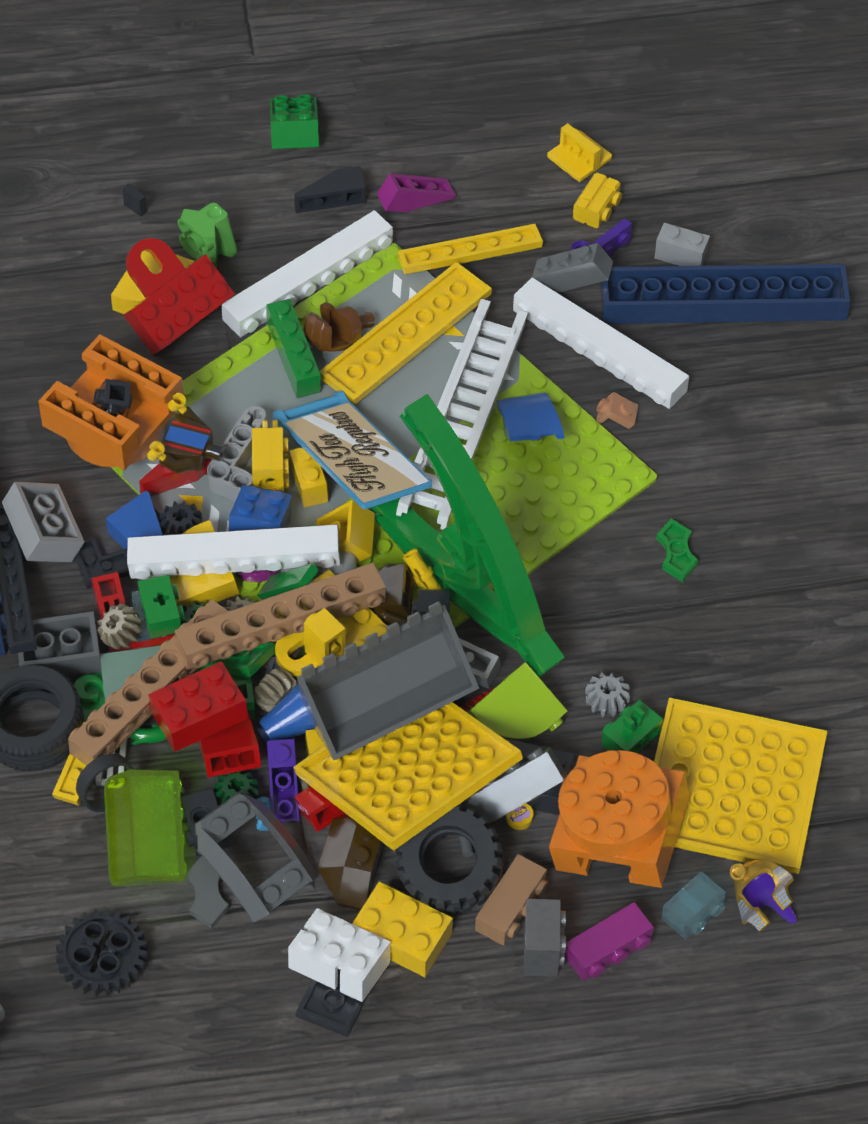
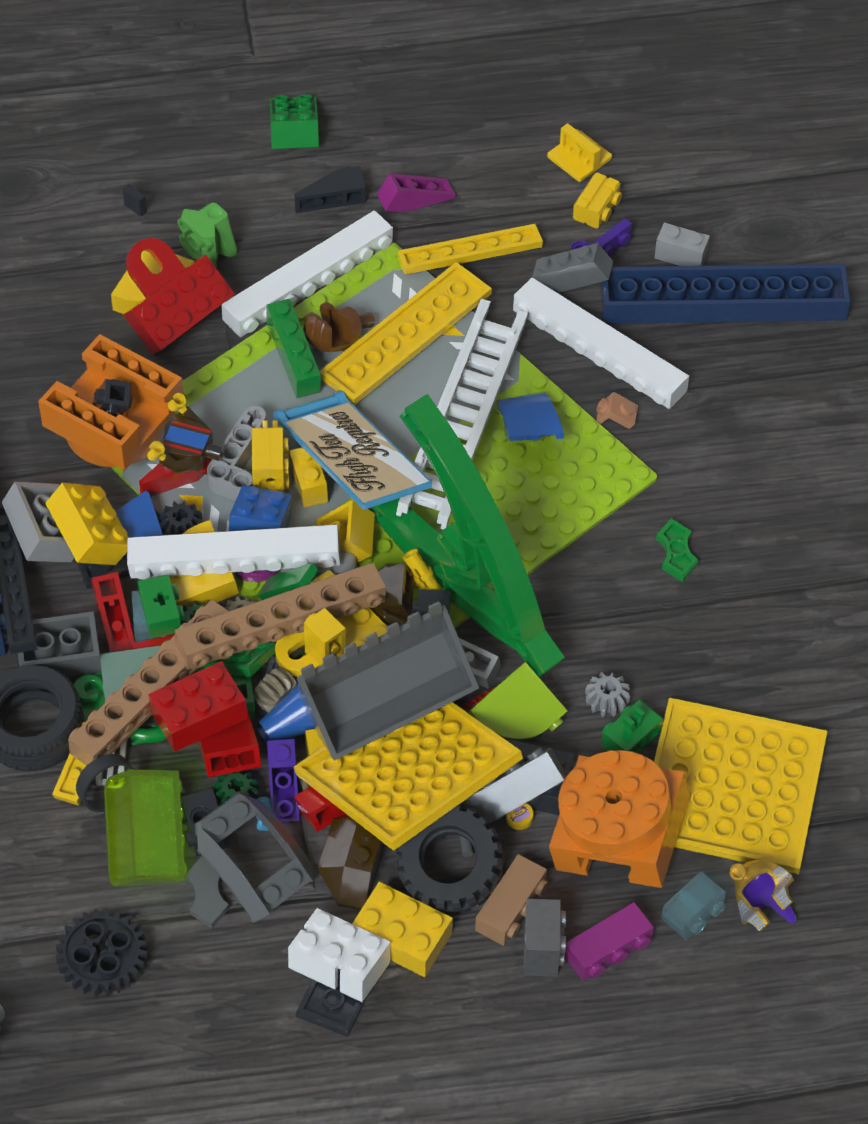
(88, 524): none -> yellow brick
(119, 626): dark tan gear -> none

